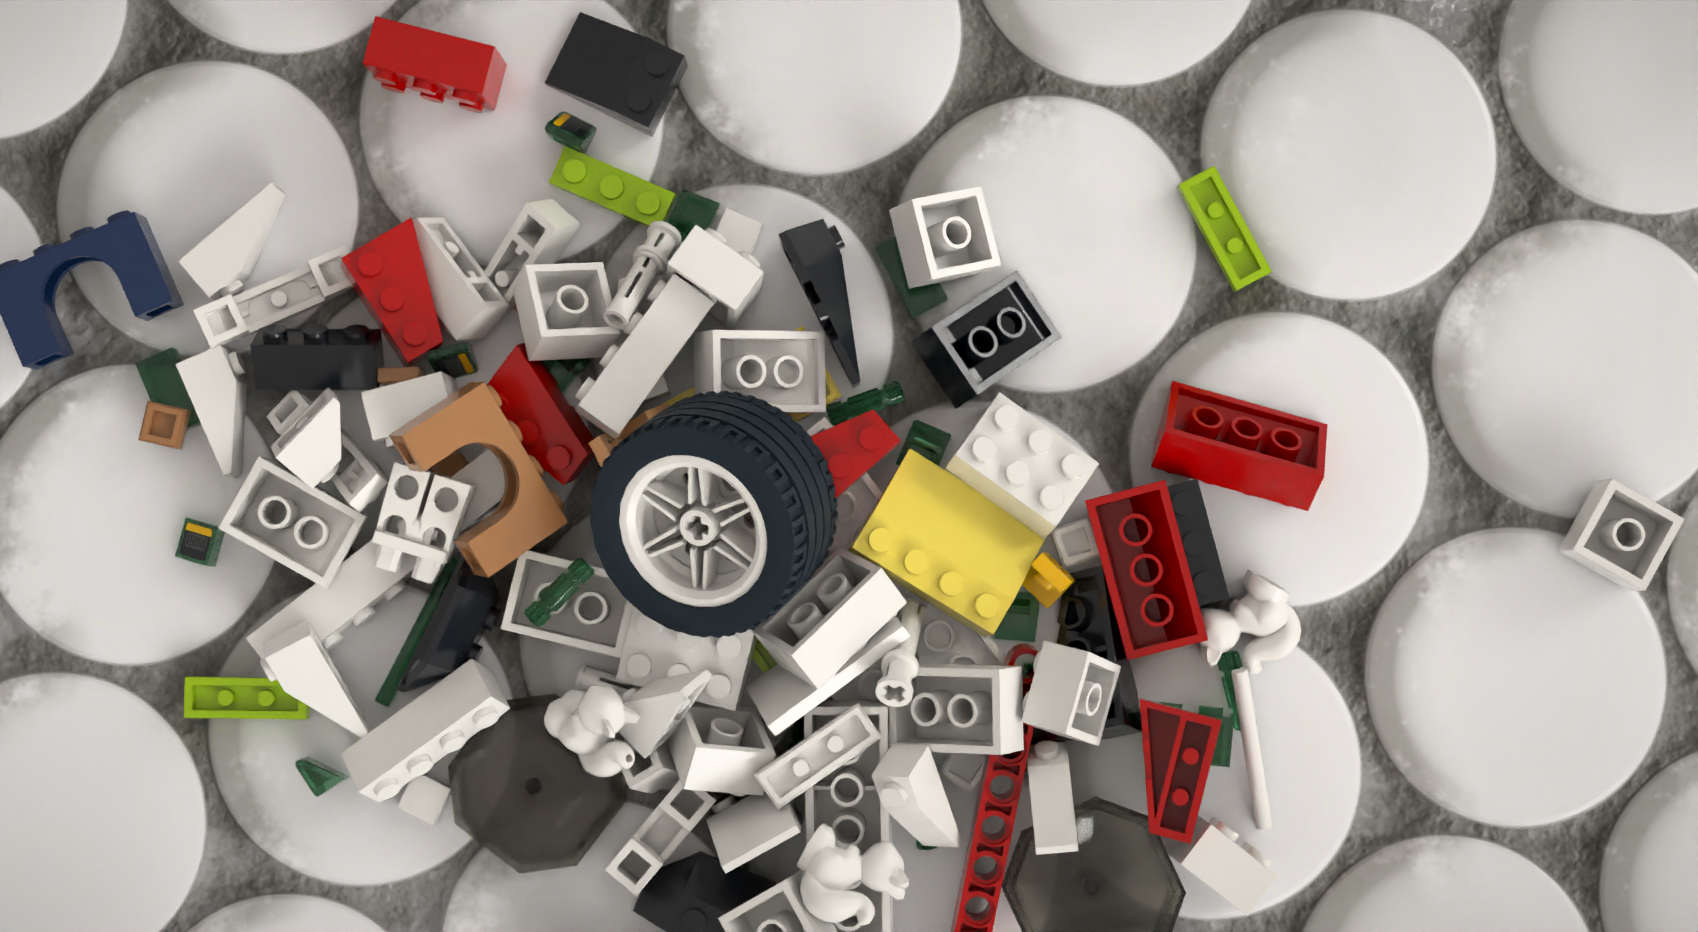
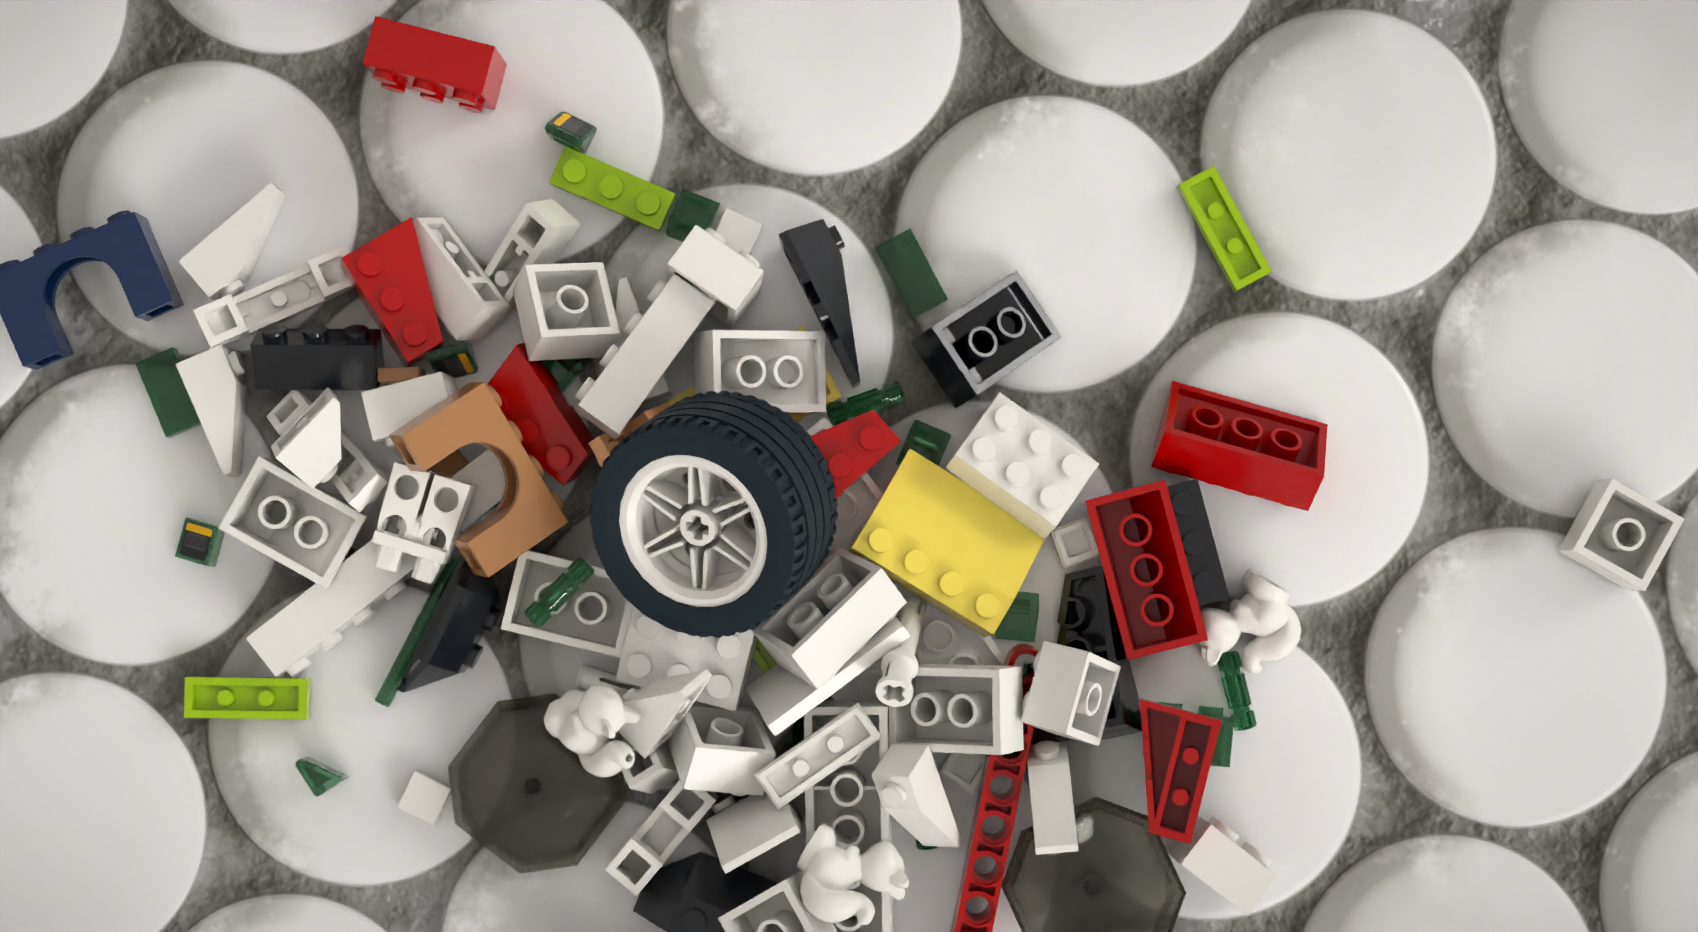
(164, 425): medium nougat tile -> none
(311, 677): white slope -> none
(425, 731): white brick -> none
(617, 72): black slope -> none
(648, 262): white pin -> none
(944, 237): white brick -> none
(1047, 579): yellow bracket -> none
(1251, 748): white bar -> none

